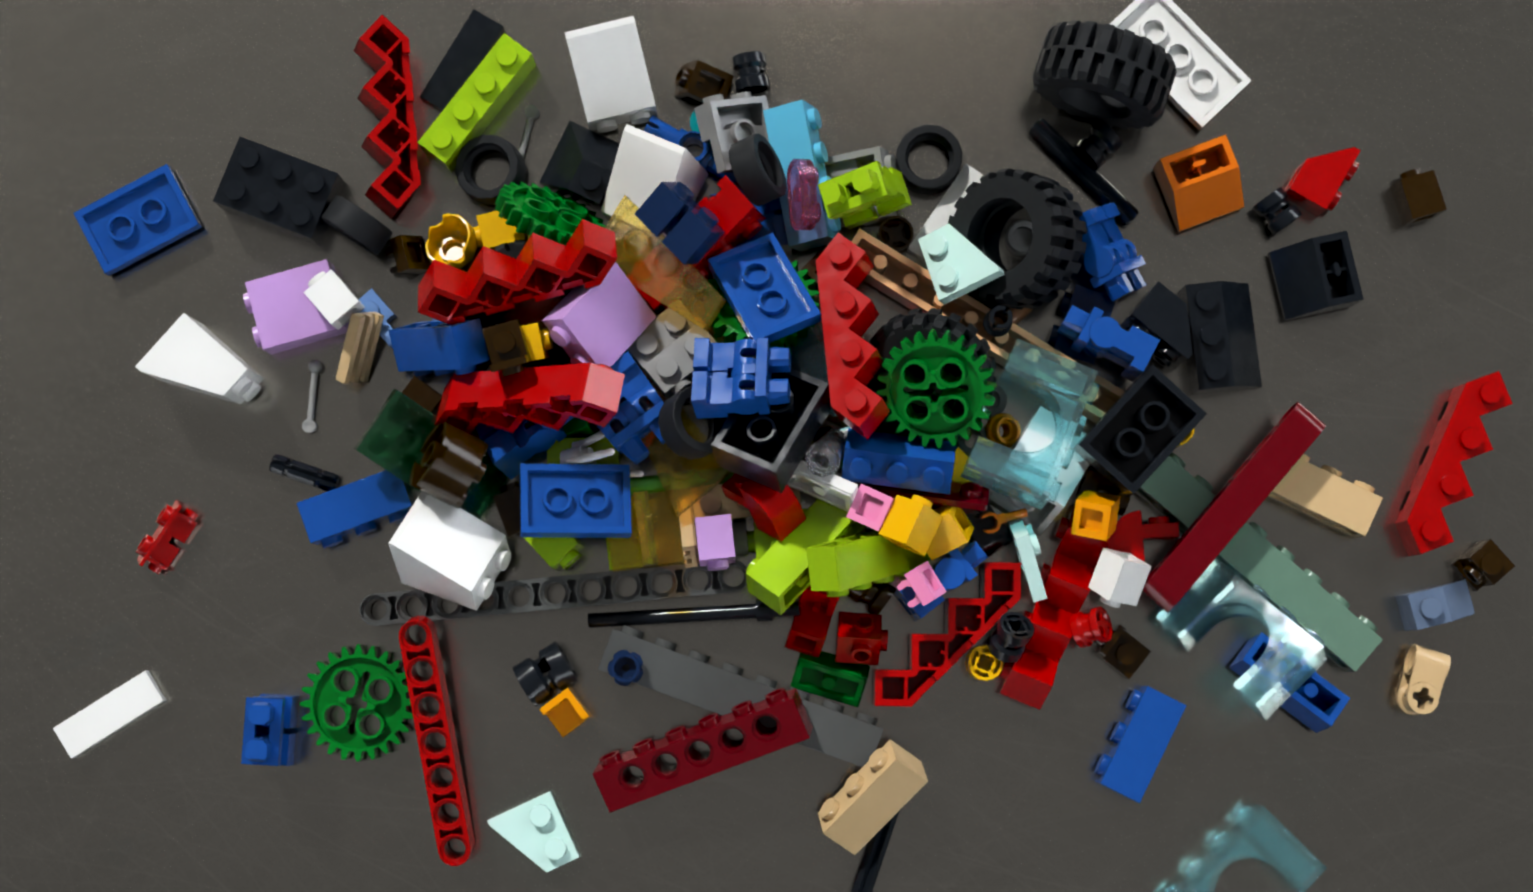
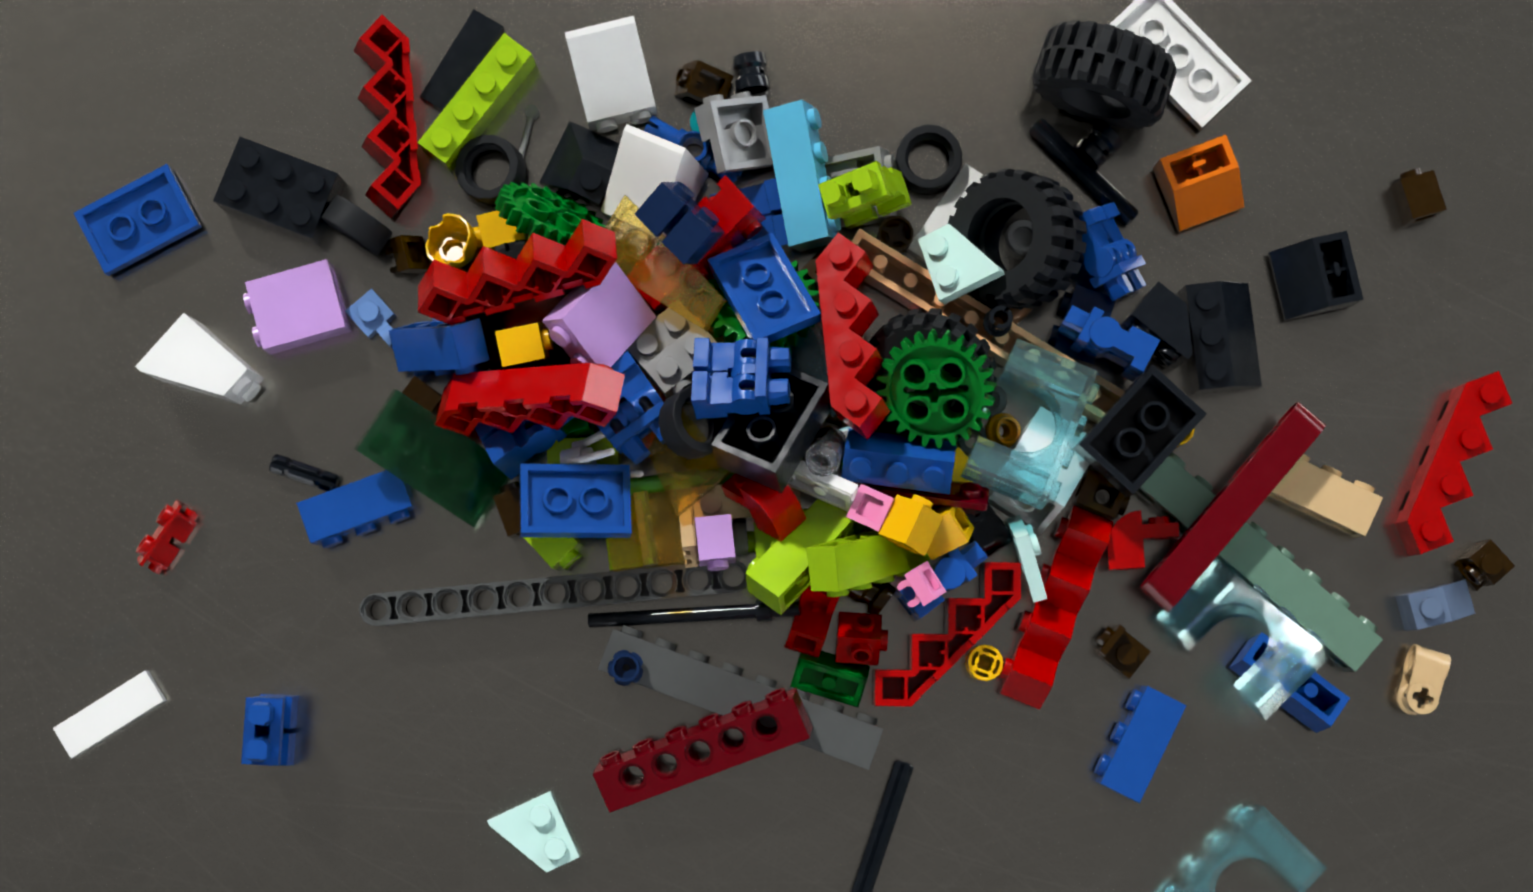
(309, 424): light grey hinge -> none
(328, 693): green gear -> none
(333, 298): white brick -> none
(359, 347): tan tile -> none
(432, 757): red beam -> none
(448, 552): white slope -> none
(449, 464): dark brown brick -> none
(507, 347): dark brown bracket -> none
(536, 683): black wheel -> none
(566, 711): light orange panel -> none
(757, 169): black tyre -> none
(802, 194): clear pink plate -> none
(872, 797): tan brick -> none
(1003, 518): orange hand -> none
(1014, 632): black wheel -> none
(1091, 627): red wheel -> none
(1095, 515): light orange panel -> none
(1119, 578): white brick -> none
(1272, 204): black wheel -> none
(1319, 178): red slope -> none

